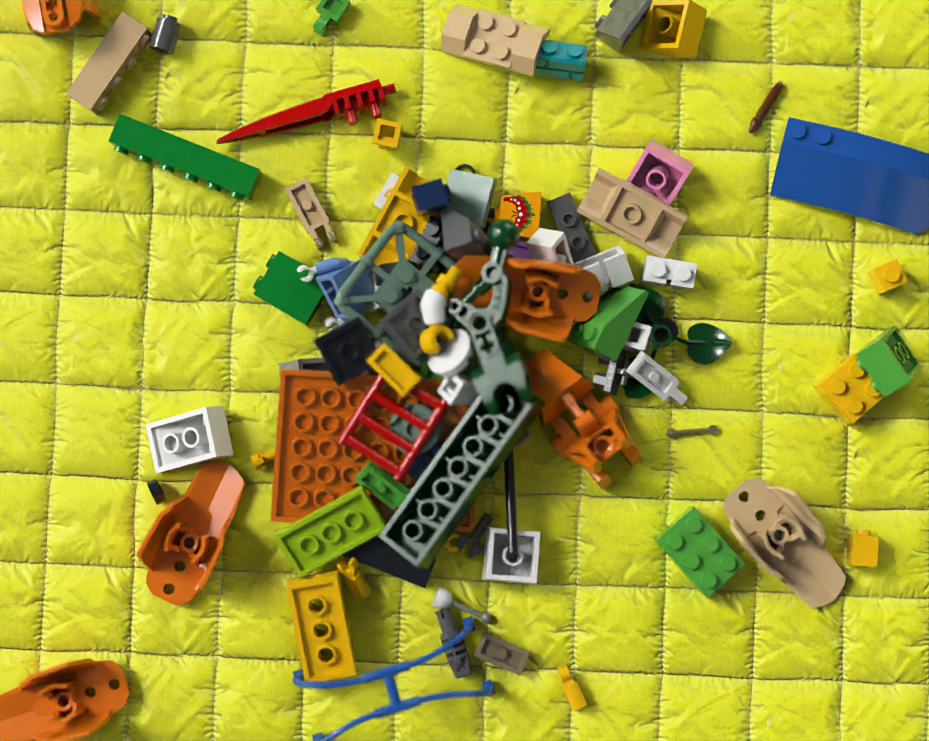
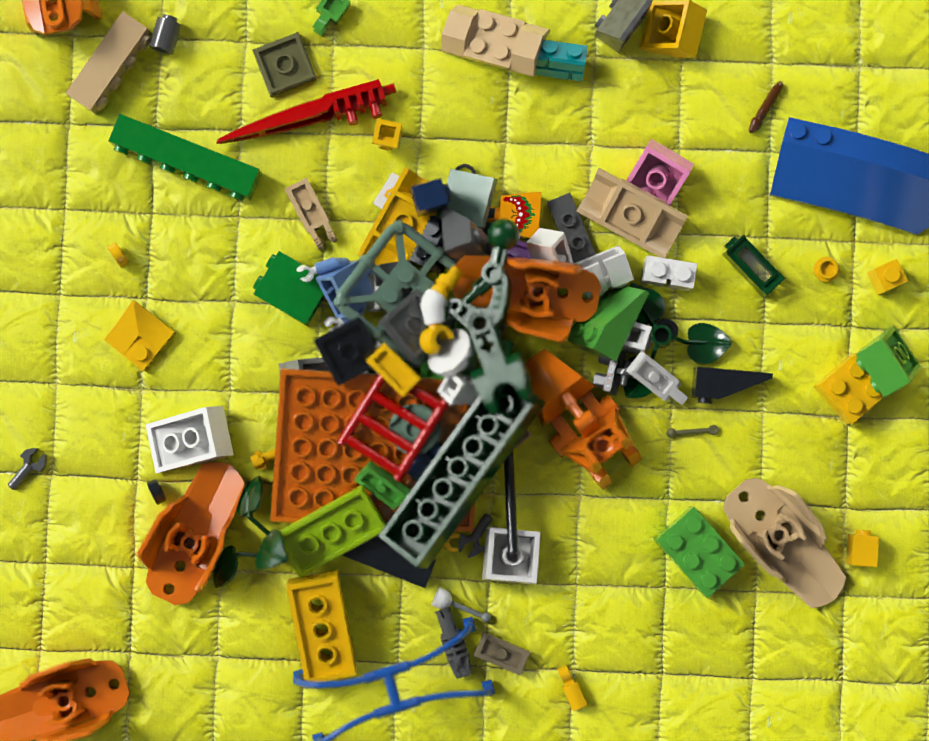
(27, 467): none -> dark grey bar
(118, 255): none -> yellow tile
(139, 335): none -> yellow plate
(272, 548): none -> dark green plant
(284, 64): none -> olive tile
(354, 578): yellow bar -> none
(718, 383): none -> black slope
(752, 265): none -> dark green window
(826, 269): none -> yellow plate

